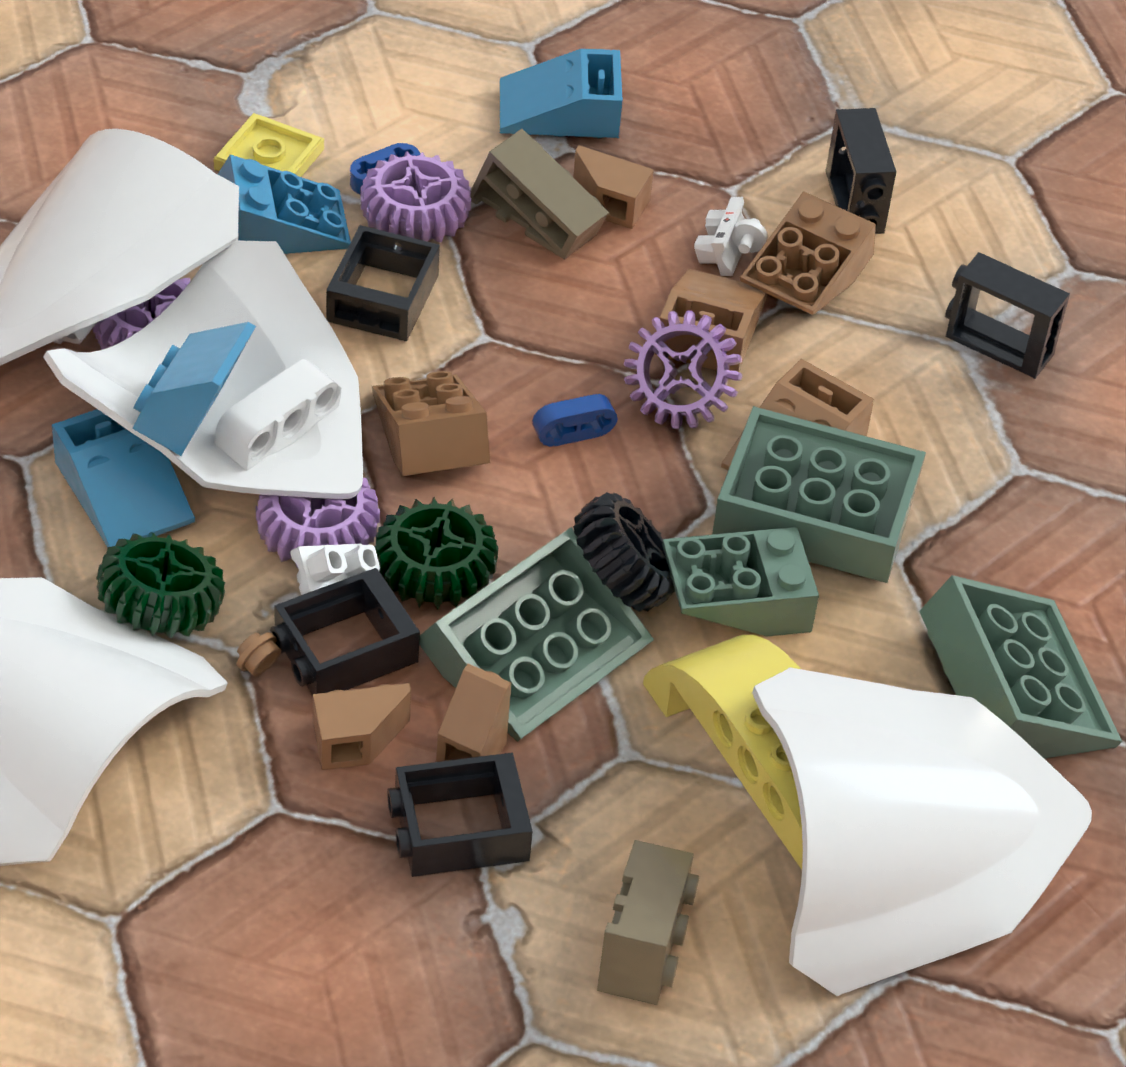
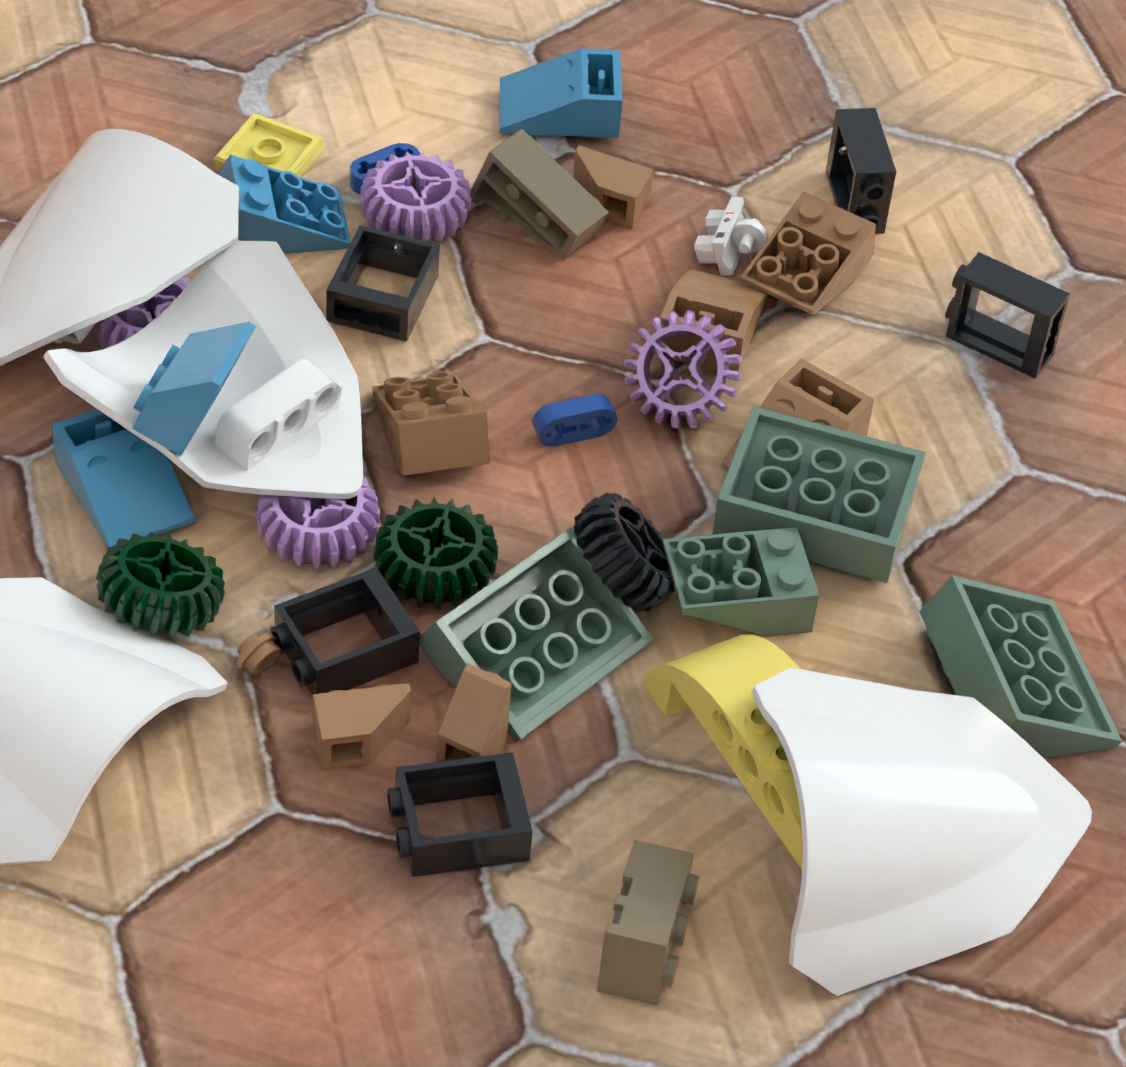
(331, 563): white hips -> none

